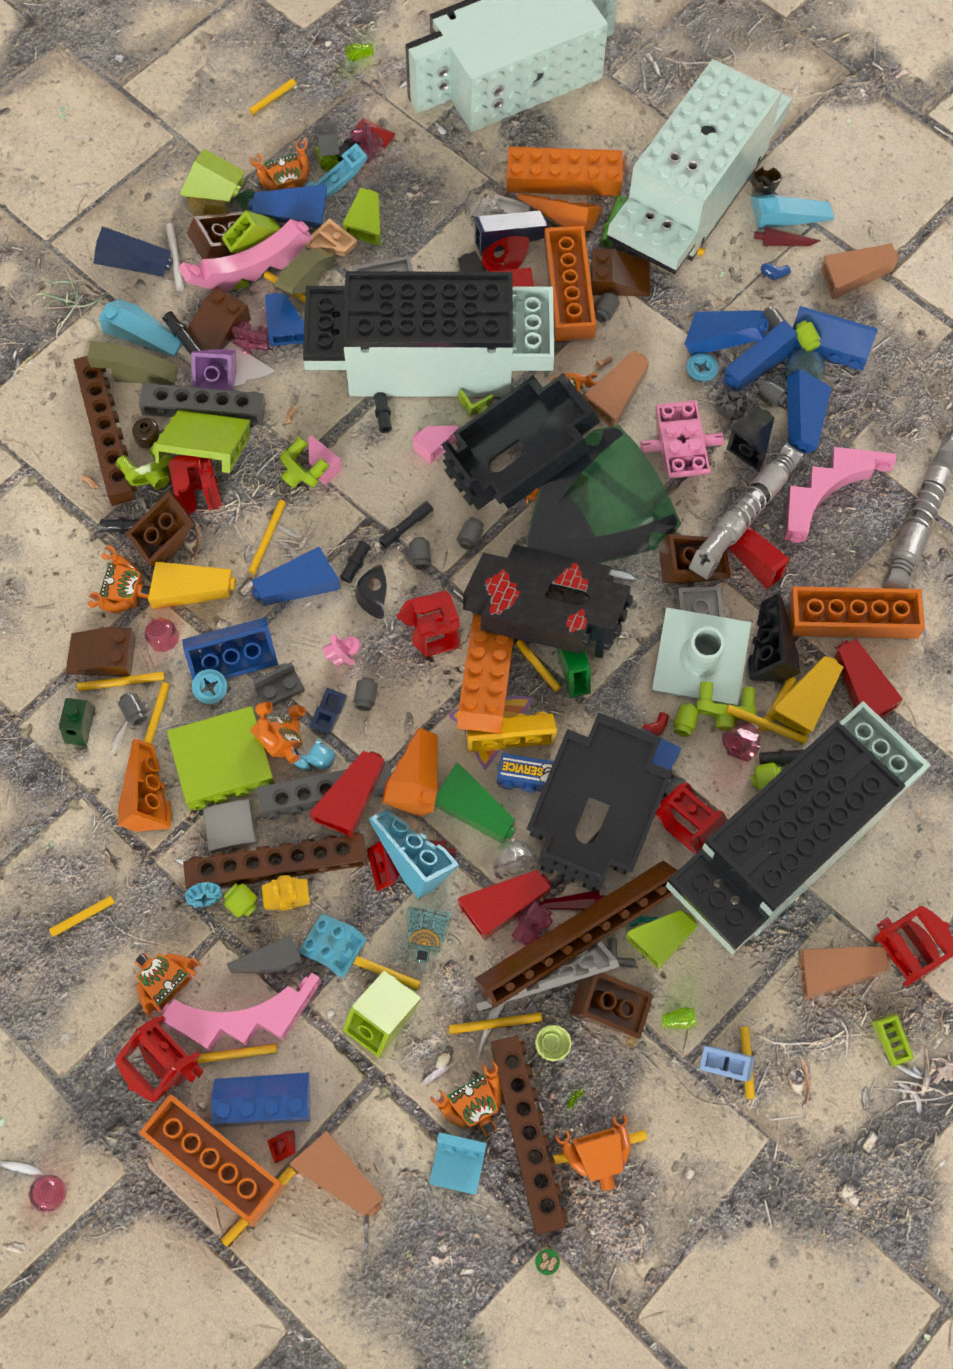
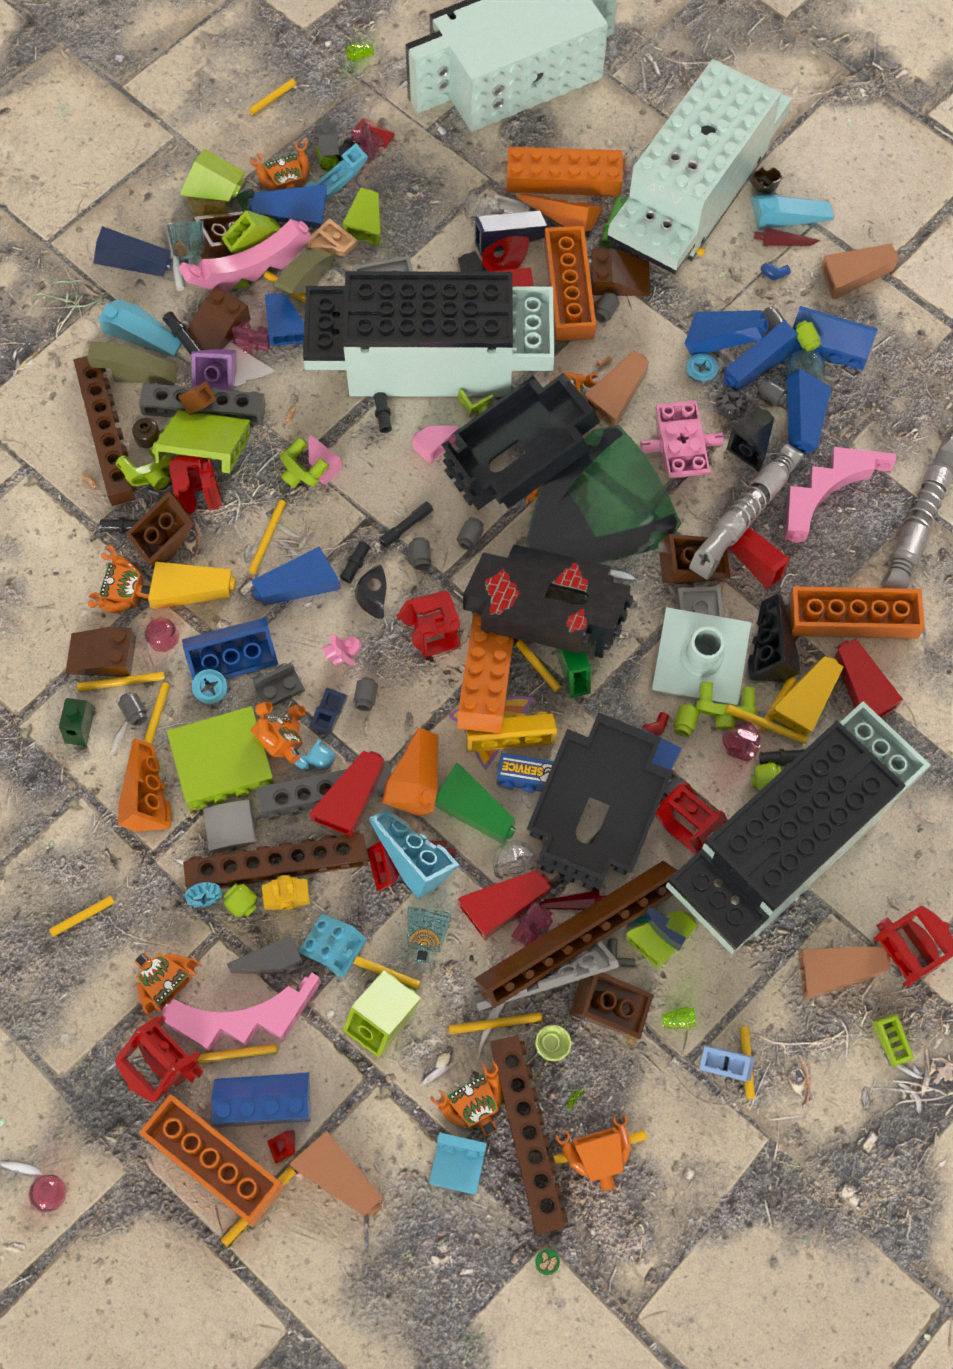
(187, 240): none -> clear light blue torso
(197, 398): none -> dark orange panel
(658, 923): none -> dark blue slope

